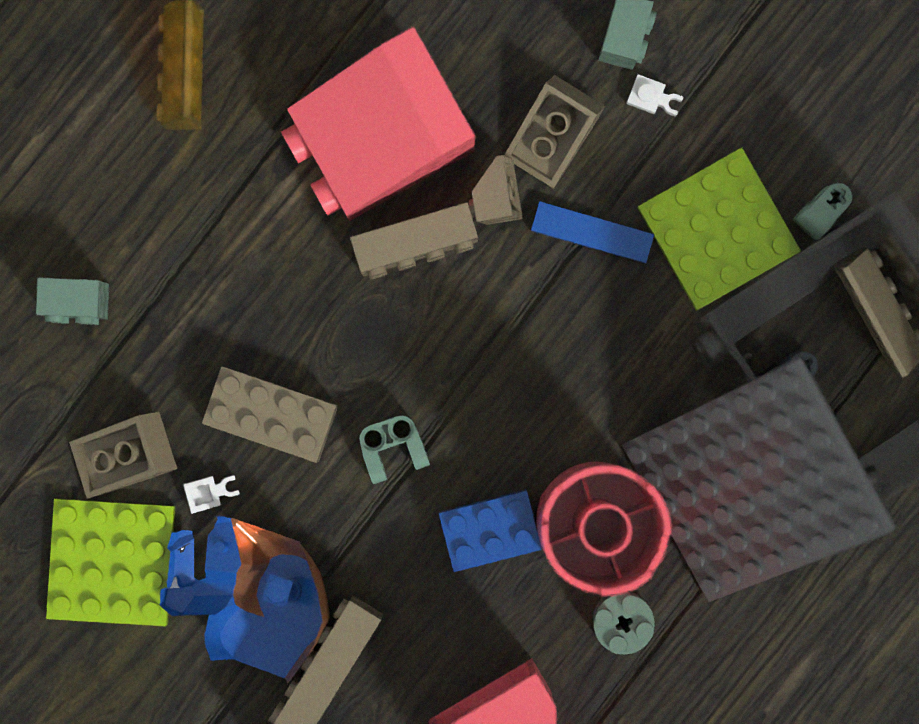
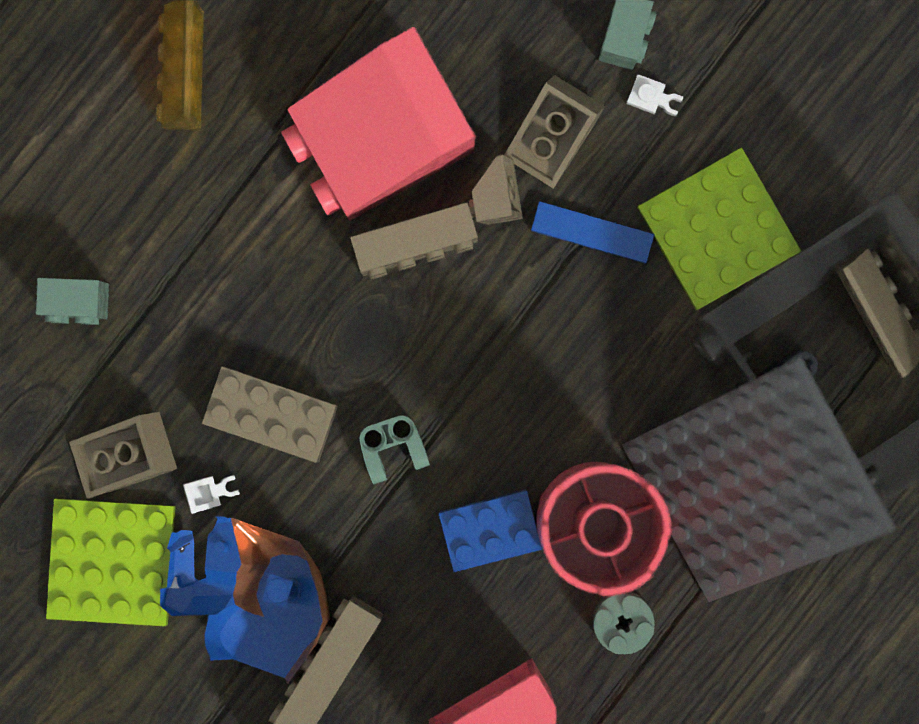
(818, 215): sand green piece -> none

